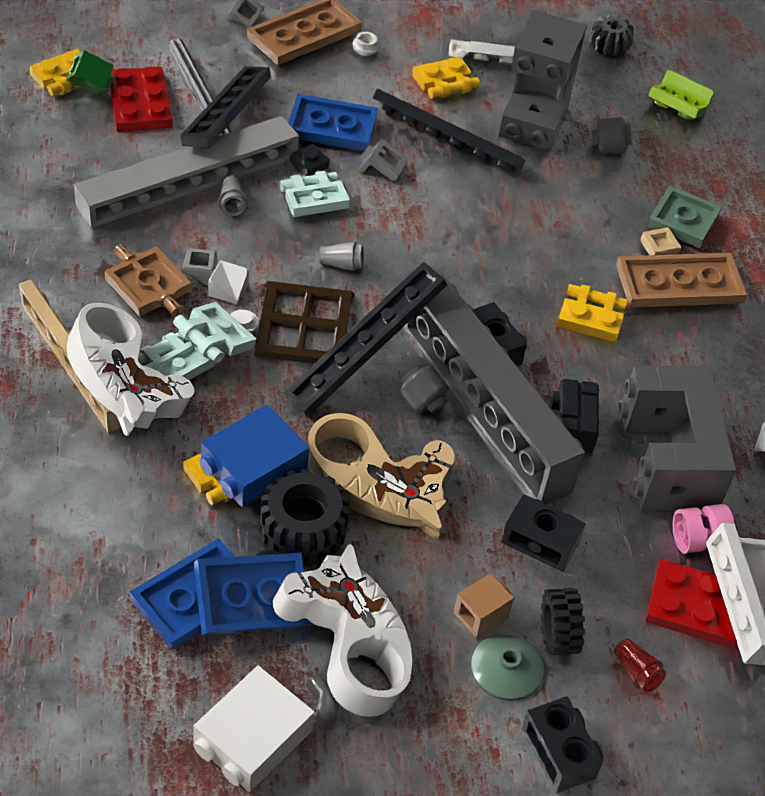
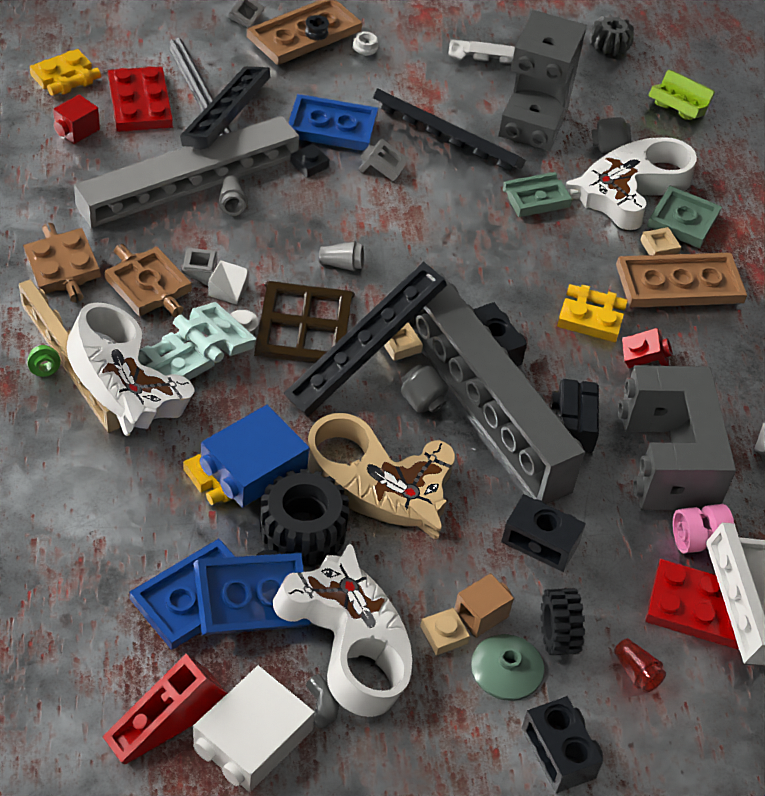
(40, 354): none -> bright green plate
(62, 261): none -> medium nougat plate
(76, 119): none -> red brick
(90, 72): green brick -> none
(165, 710): none -> red slope
(314, 193): light aqua plate -> none
(316, 27): none -> black bush
(404, 343): none -> tan plate
(445, 78): yellow plate -> none
(445, 631): none -> tan plate
(537, 194): none -> sand green plate
(626, 173): none -> white animal
(646, 348): none -> red bracket

